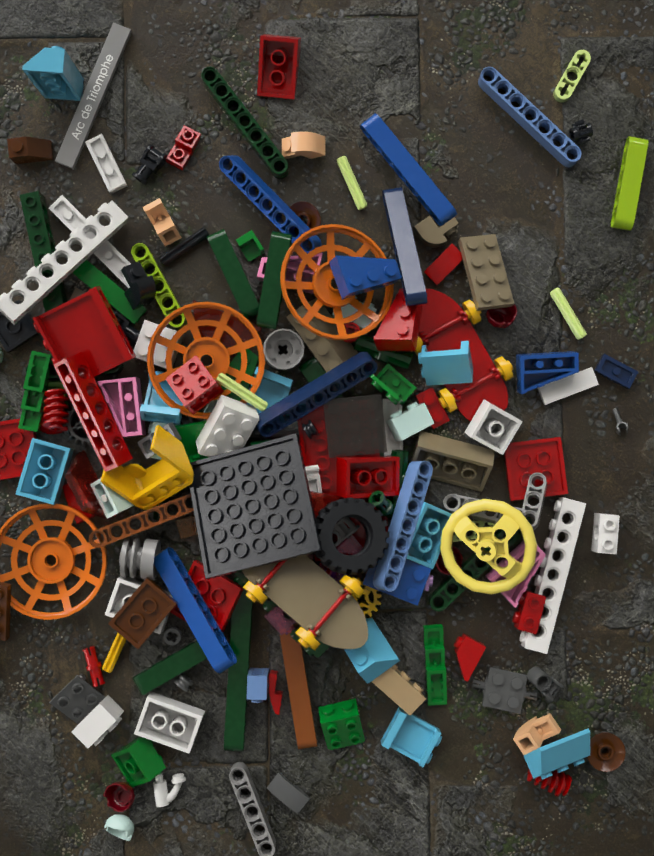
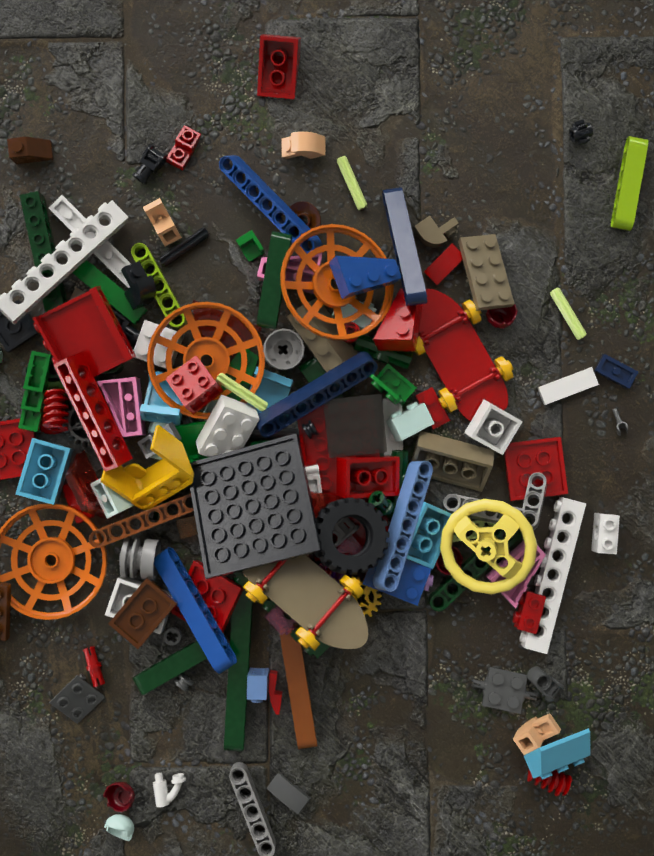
(55, 74): medium azure slope -> none
(93, 96): light grey tile -> none
(98, 721): white brick -> none
(106, 163): white tile -> none
(114, 653): yellow axle -> none
(139, 761): green slope -> none
(169, 722): white brick -> none
(234, 274): dark green beam -> none
(240, 115): dark green beam -> none
(341, 724): green bracket -> none
(374, 656): medium azure slope -> none
(400, 689): tan wedge -> none
(408, 169): blue beam -> none
(411, 737): medium azure panel -> none
(435, 664): green slope -> none
(447, 365): medium azure panel -> none
(468, 654): red slope -> none
(531, 126): medium blue beam -> none
(542, 368): blue wedge -> none
(572, 68): yellowish green beam -> none
(612, 757): reddish brown dish -> none

